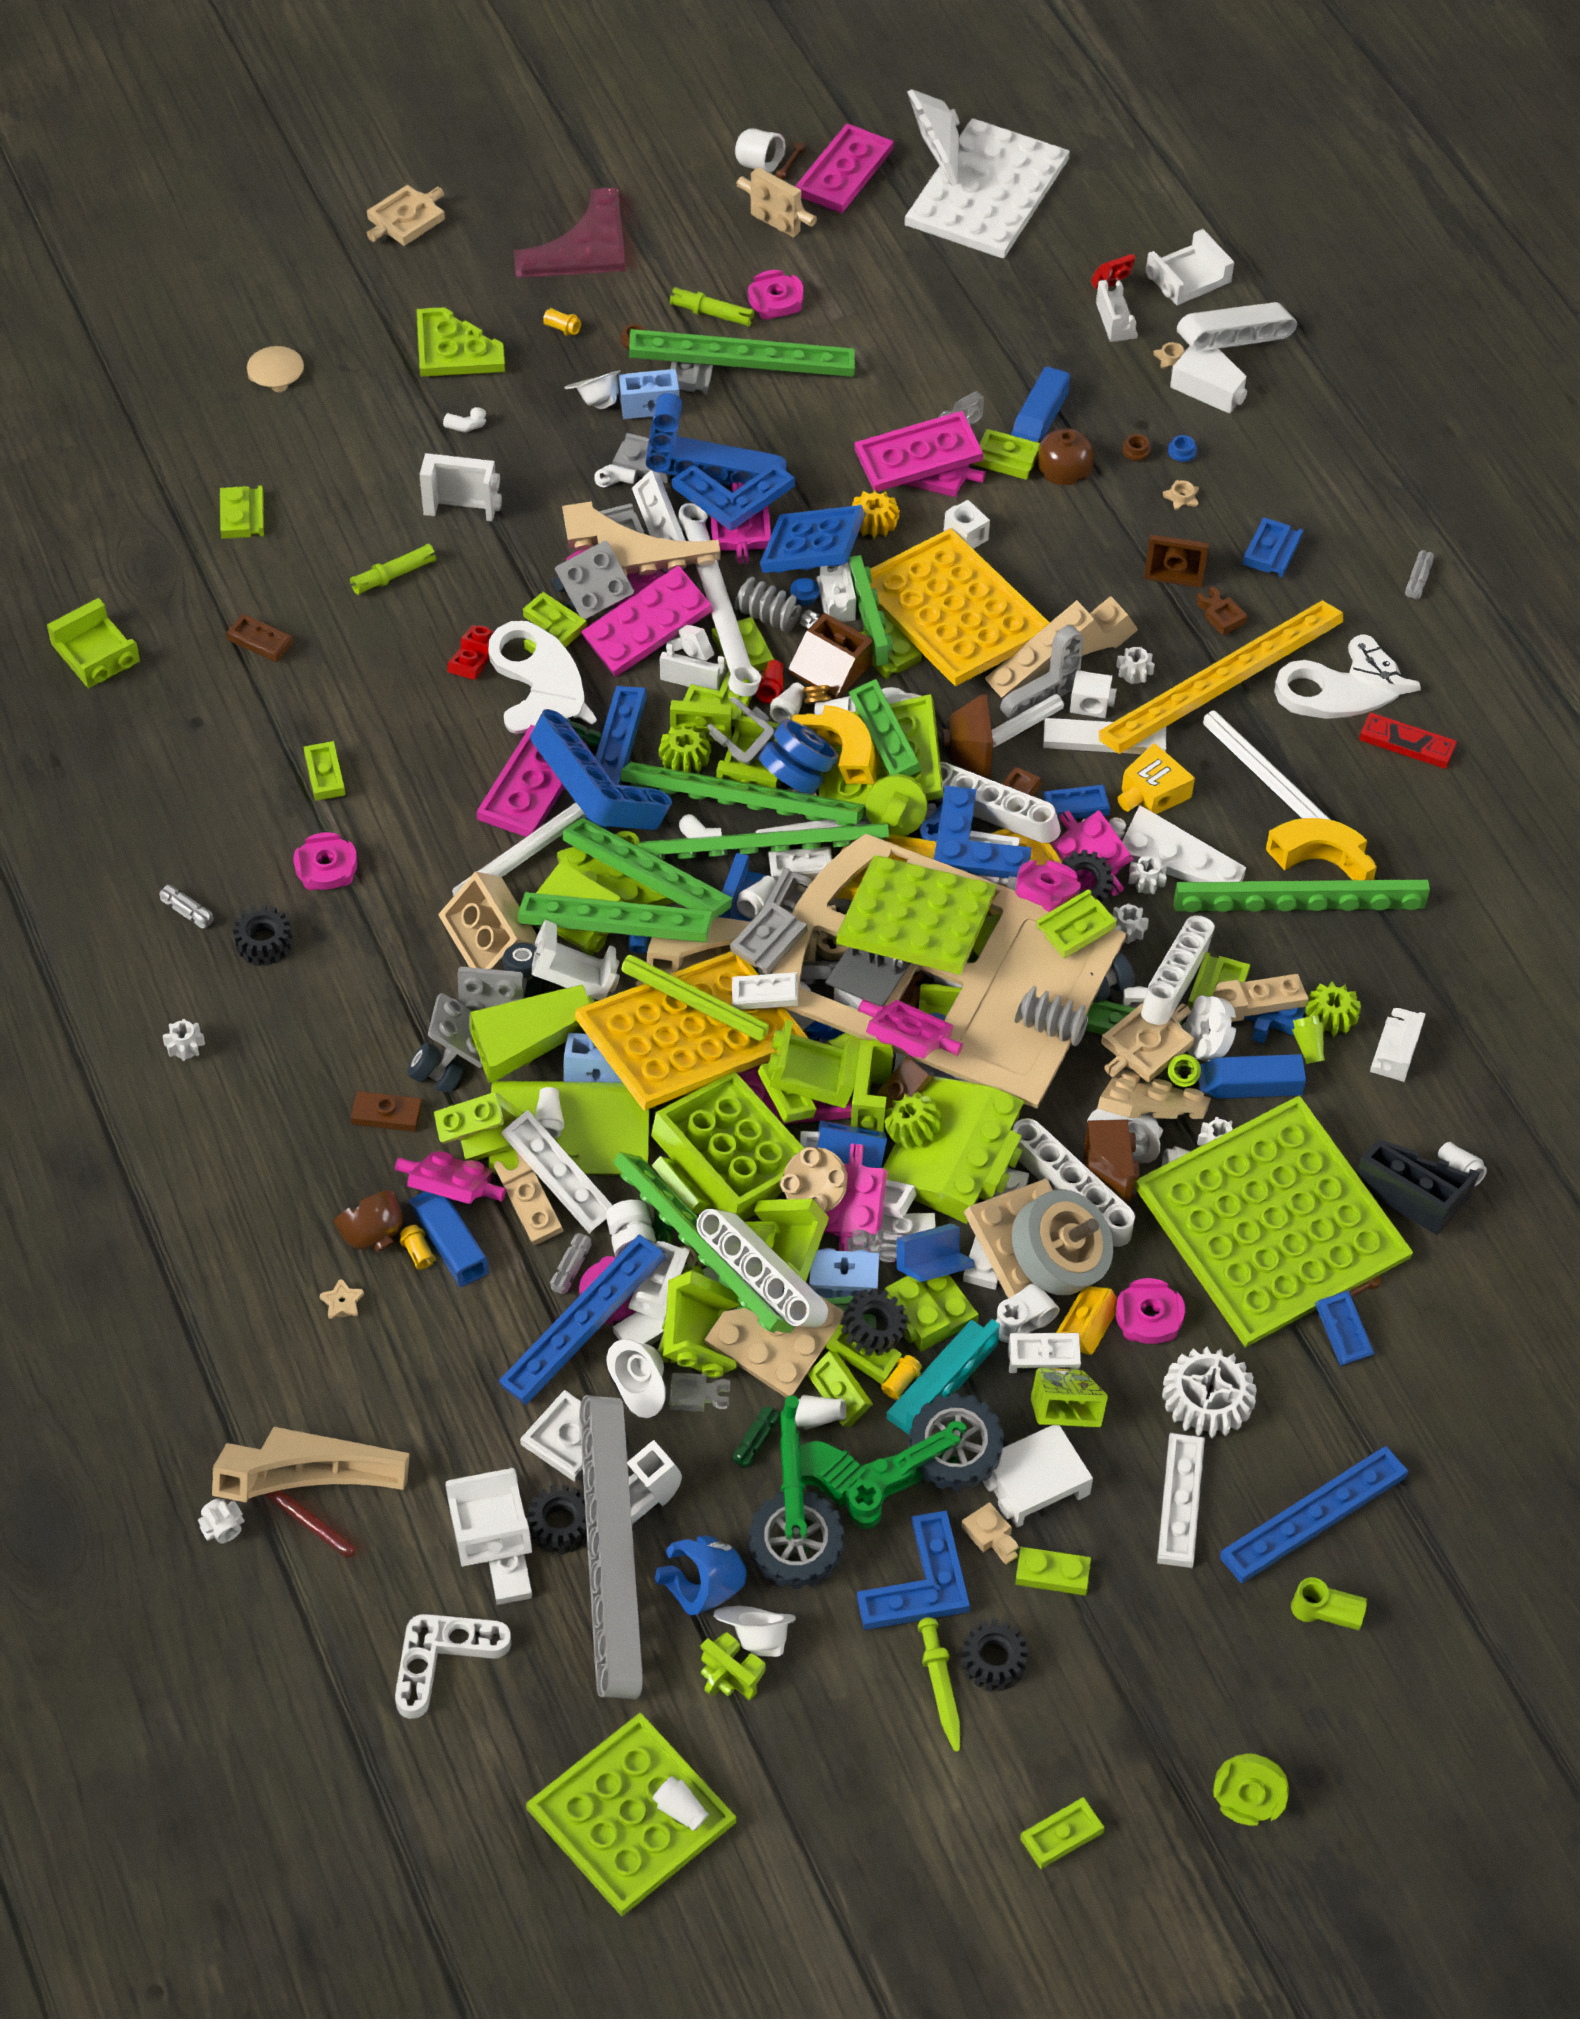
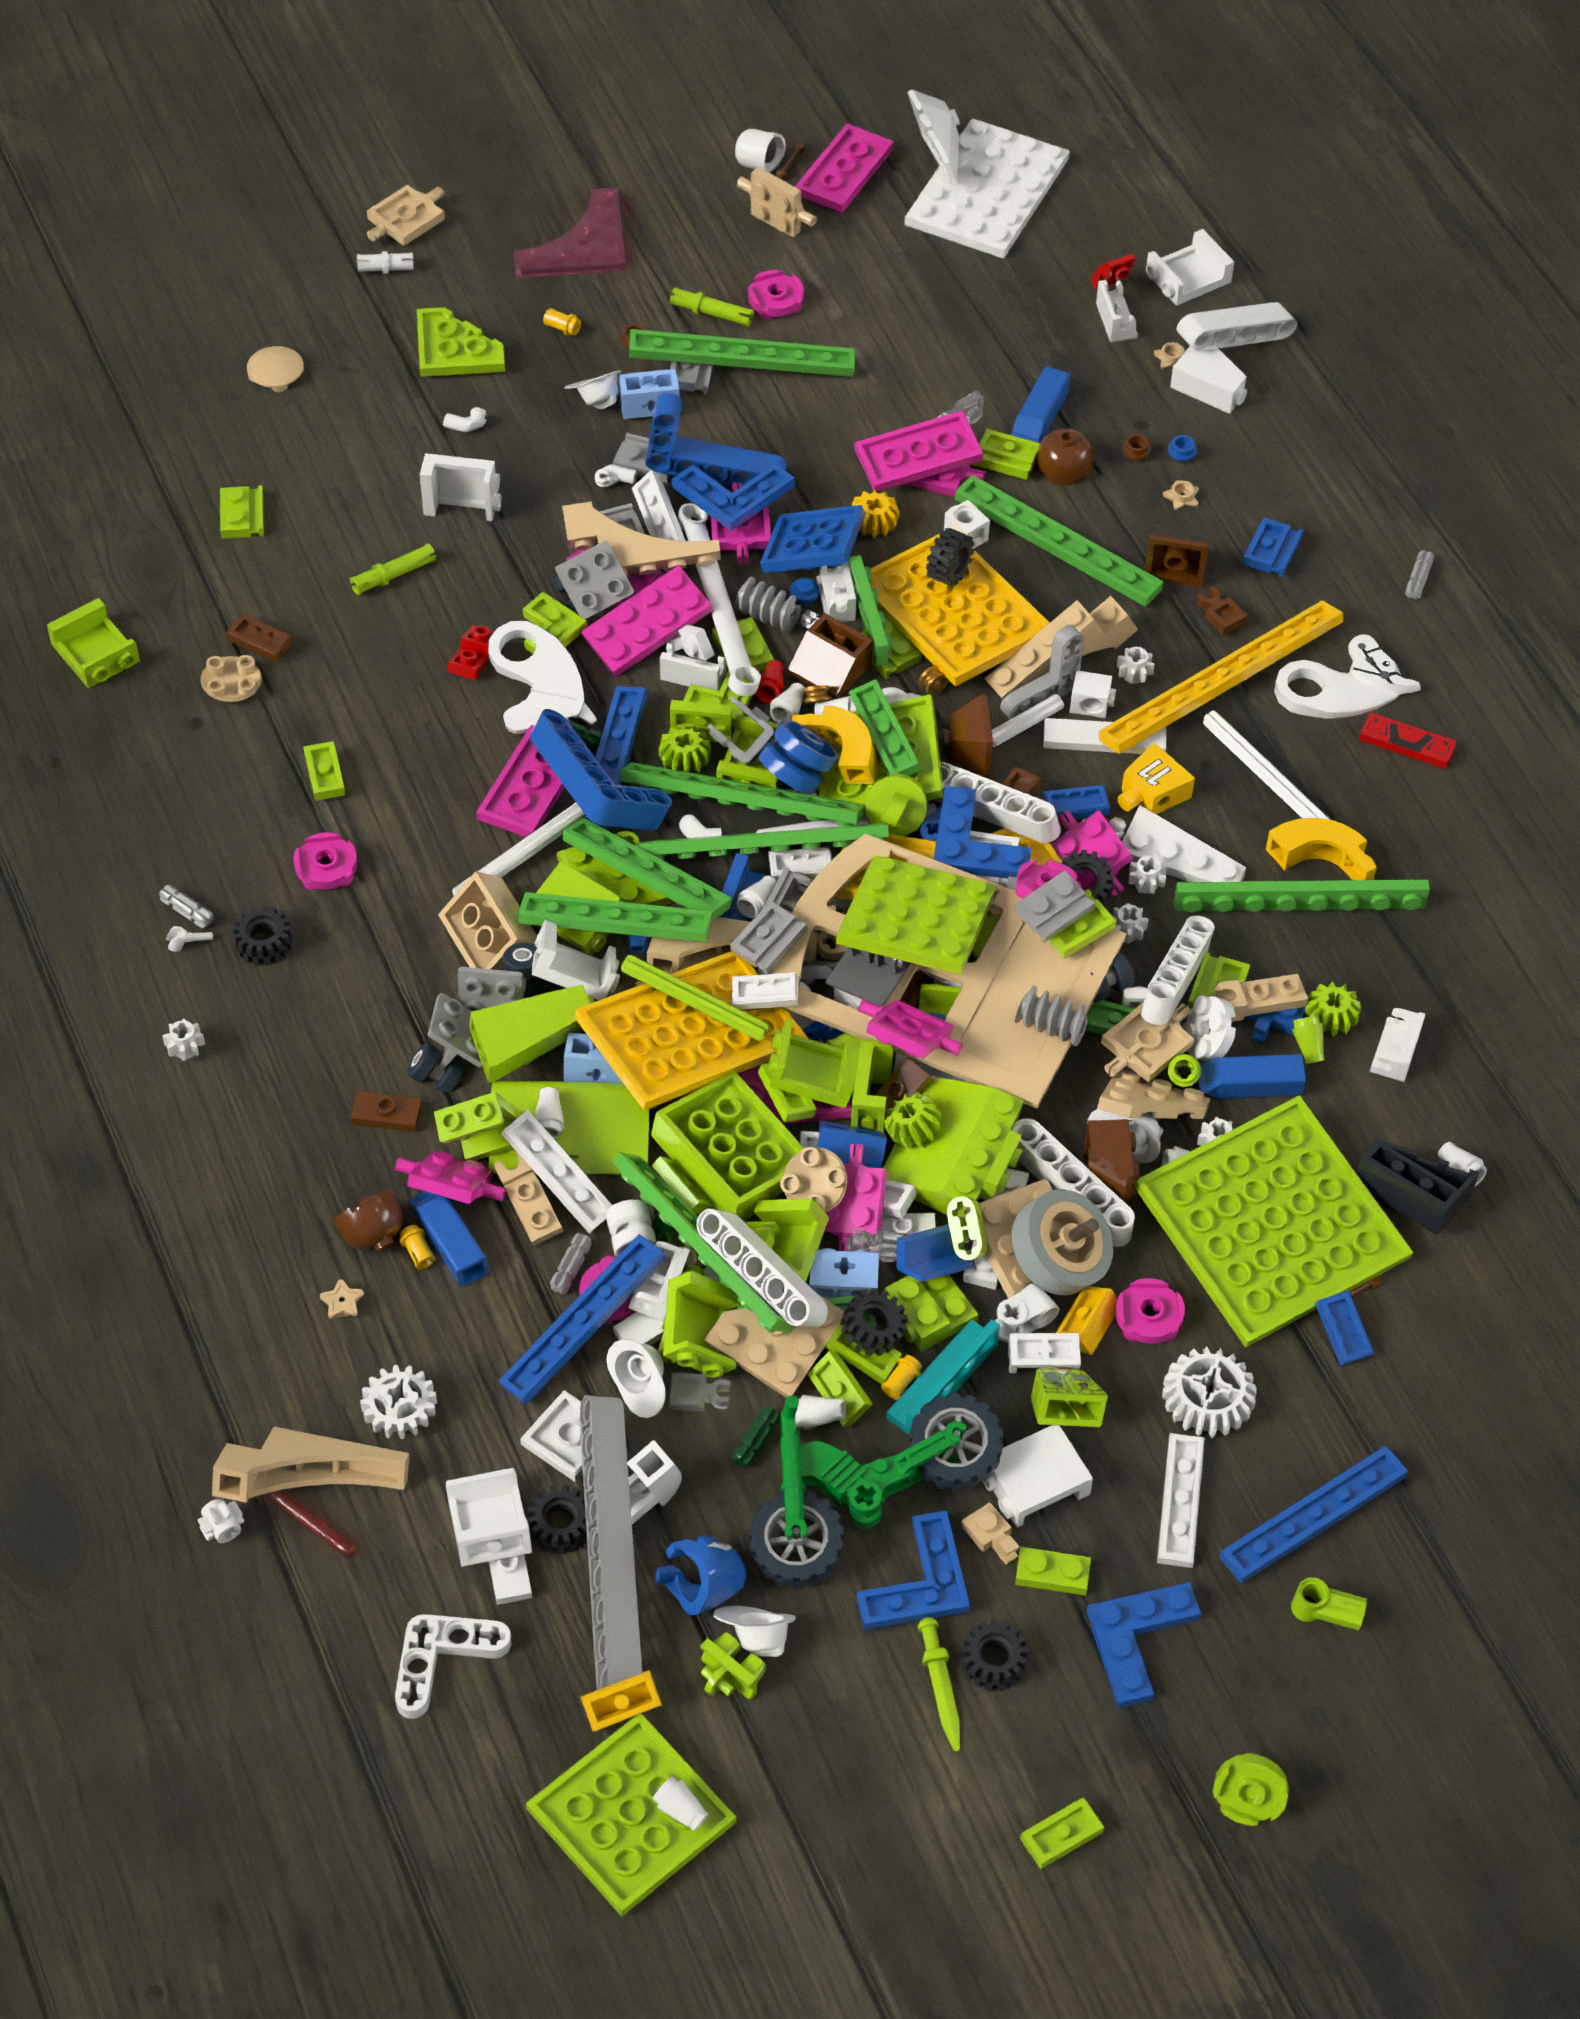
(179, 936): none -> white hand
(231, 678): none -> tan dish
(385, 262): none -> white pin
(407, 1411): none -> white gear
(621, 1700): none -> yellow slope
(933, 680): none -> pearl gold bush
(950, 557): none -> black tyre
(975, 1227): none -> beam
(1054, 906): none -> light grey plate
(1060, 541): none -> bright green plate
(1120, 1619): none -> blue plate

